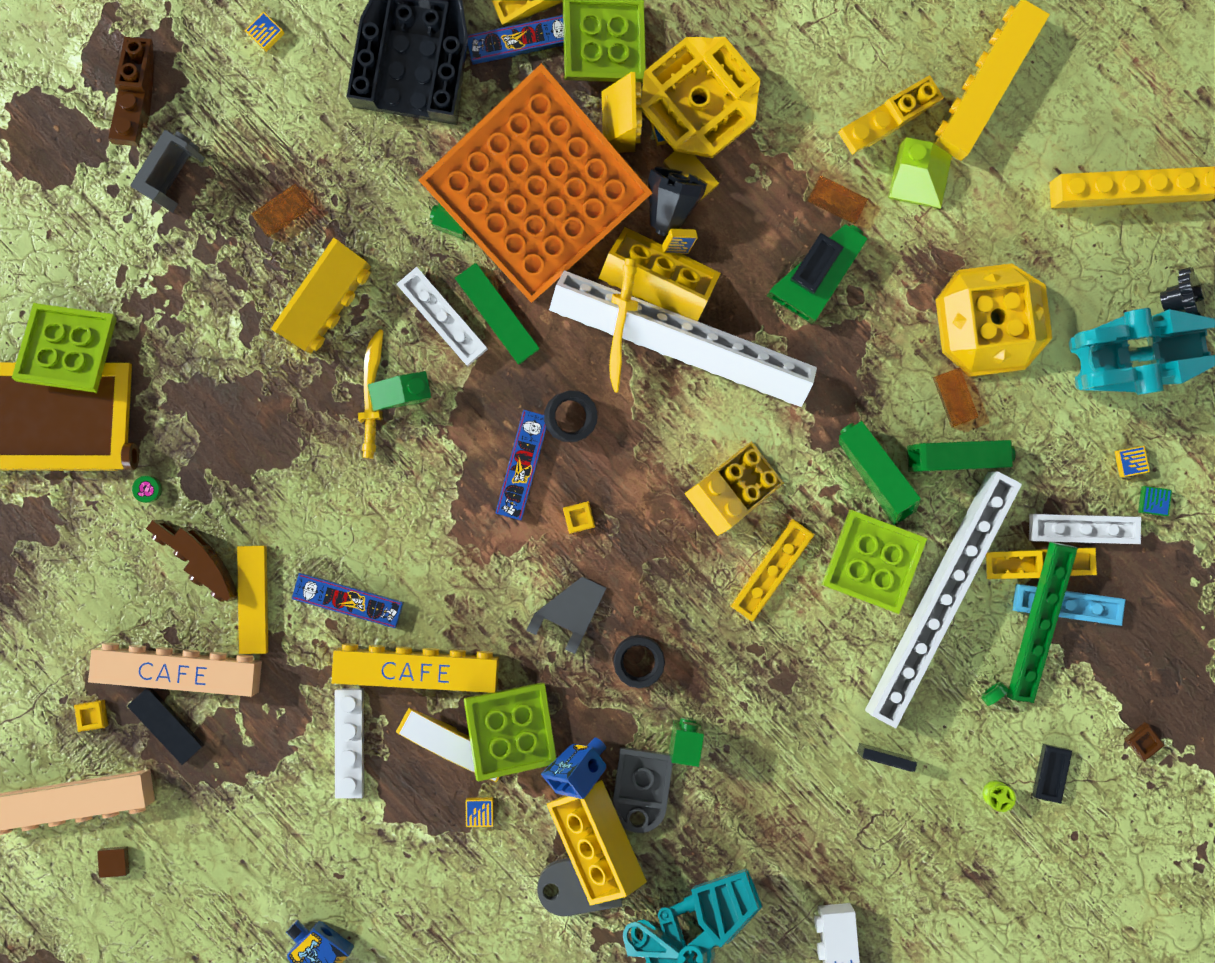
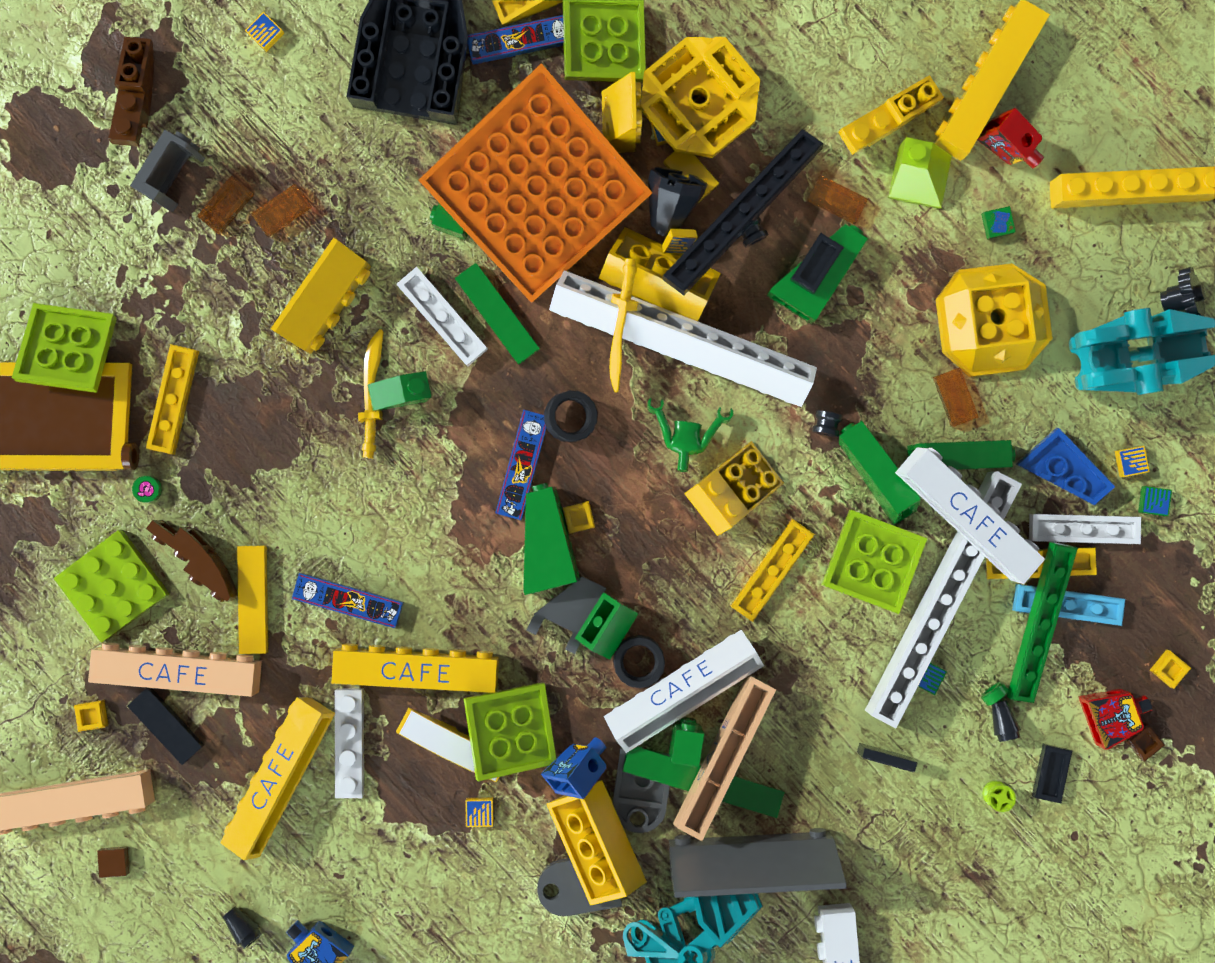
(111, 586): none -> lime plate
(172, 399): none -> yellow tile
(225, 205): none -> clear orange tile
(241, 927): none -> black cone
(277, 778): none -> yellow brick
(547, 546): none -> green slope
(606, 626): none -> green brick
(683, 691): none -> white brick
(686, 434): none -> green piece
(724, 757): none -> light nougat brick
(740, 792): none -> green tile
(742, 212): none -> black tile
(754, 233): none -> black wheel
(755, 864): none -> dark grey slope
(827, 423): none -> black wheel
(932, 679): none -> tile
(970, 515): none -> white brick
(998, 222): none -> green tile
(1004, 722): none -> black cone
(1012, 139): none -> red torso
(1067, 467): none -> blue wing
(1113, 715): none -> torso
(1170, 669): none -> yellow tile

